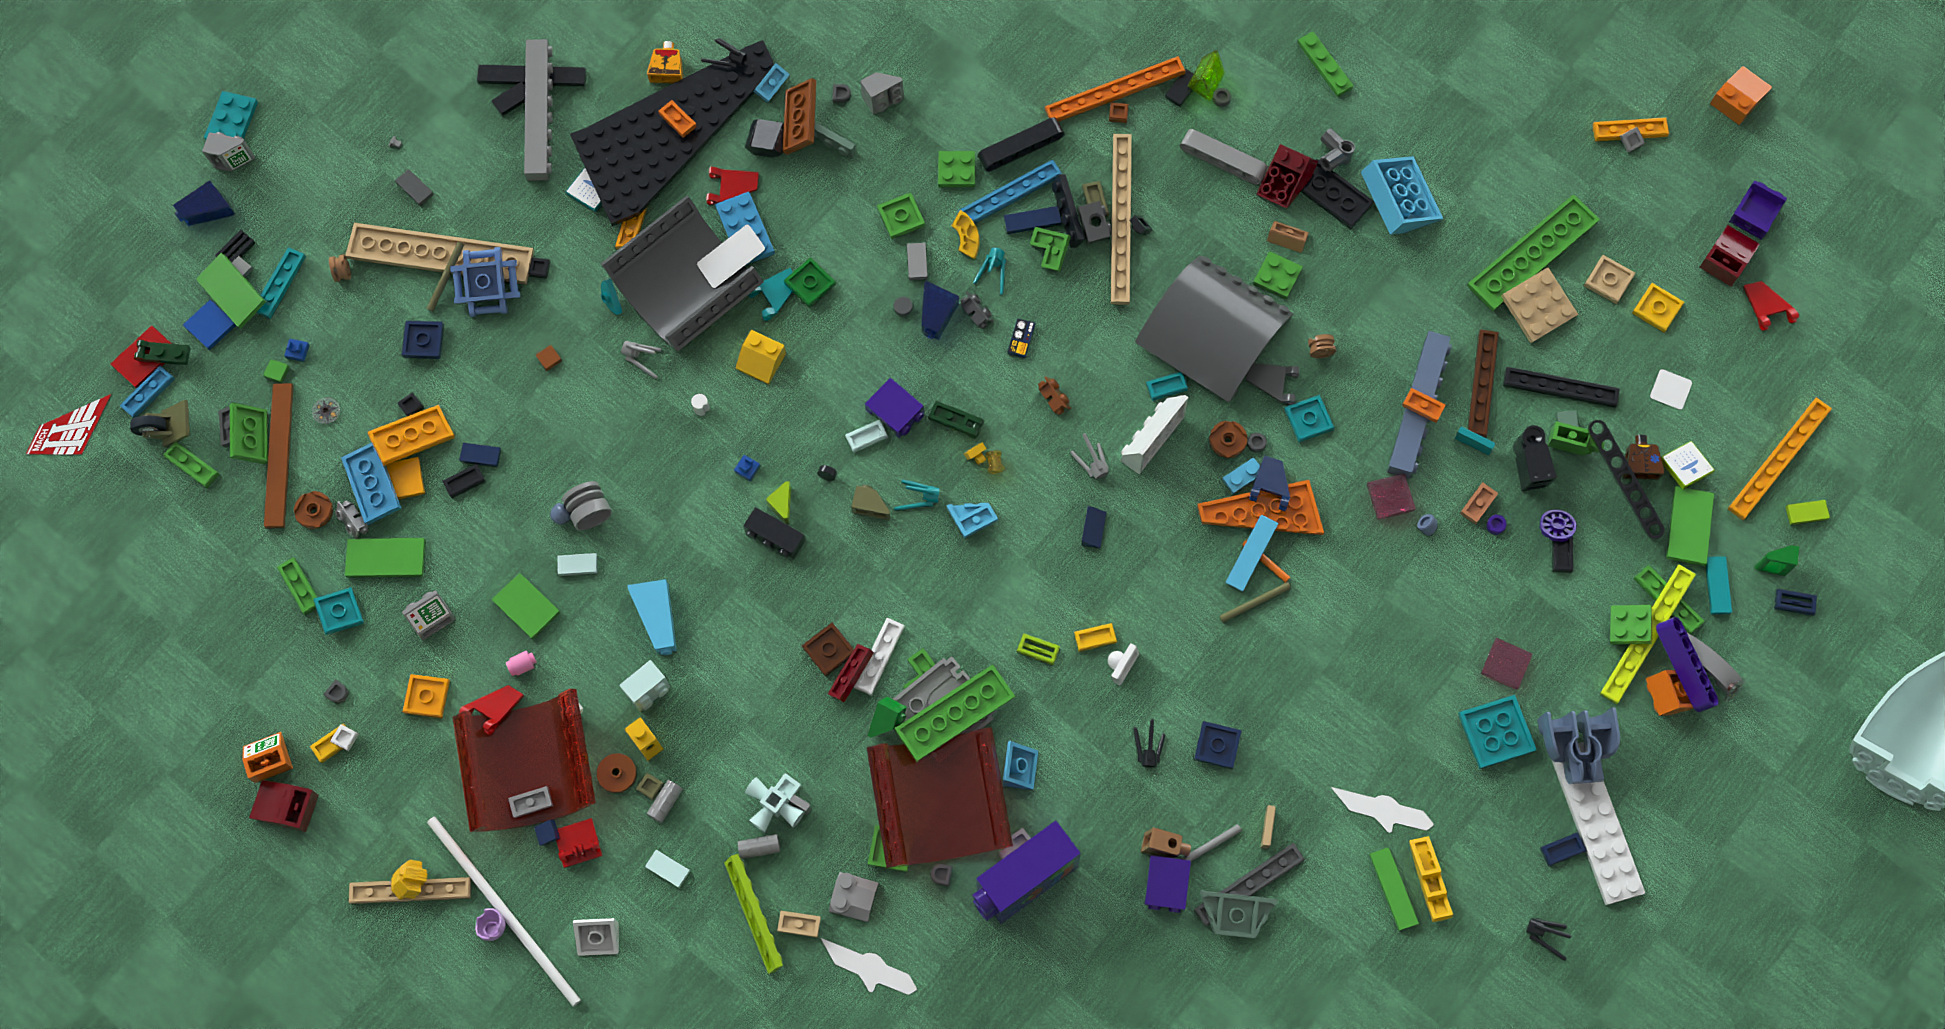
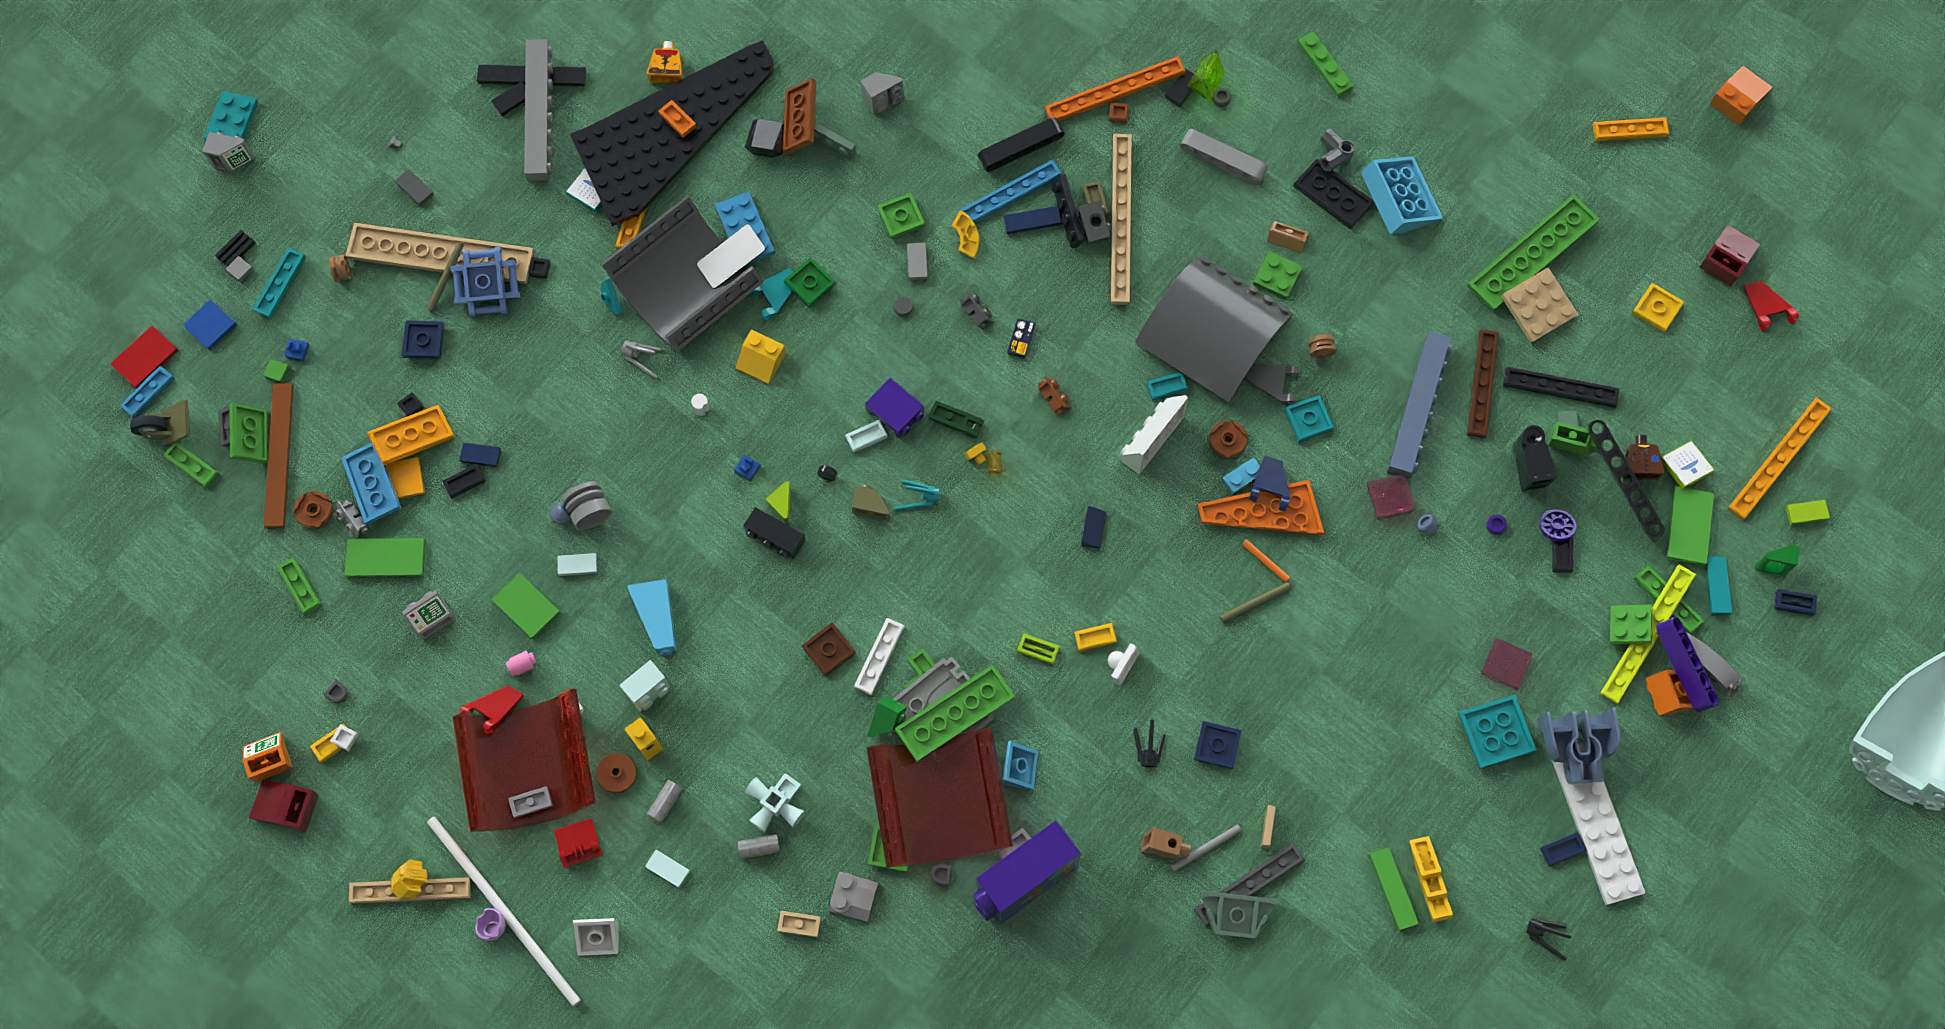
(68, 432): sticker -> none
(162, 353): dark green plate -> none
(202, 206): clear blue slope -> none
(231, 290): bright green tile -> none
(325, 410): clear piece -> none
(338, 611): teal tile -> none
(426, 696): light orange tile -> none
(547, 832): dark blue tile -> none
(548, 357): dark orange tile -> none
(650, 786): olive tile -> none
(732, 184): red flag -> none
(736, 56): black plant -> none
(753, 914): lime plate -> none
(771, 82): medium azure plate -> none
(800, 804): light grey tile -> none
(841, 93): dark grey tile -> none
(850, 673): dark red plate -> none
(870, 968): white sticker -> none
(937, 309): clear blue slope -> none
(956, 169): bright green plate -> none
(972, 517): medium azure wing -> none
(995, 258): teal plant -> none
(1055, 246): bright green plate -> none
(1098, 467): light grey plant -> none
(1140, 225): black plate -> none
(1167, 883): dark purple panel -> none
(1251, 553): medium azure tile -> none
(1256, 442): dark grey tile -> none
(1286, 176): dark red slope -> none
(1384, 810): white sticker -> none
(1423, 405): orange plate -> none
(1474, 440): teal tile -> none
(1479, 503): nougat plate -> none
(1609, 279): tan tile -> none
(1632, 139): light grey tile -> none
(1671, 389): white sticker -> none
(1758, 209): dark purple panel -> none

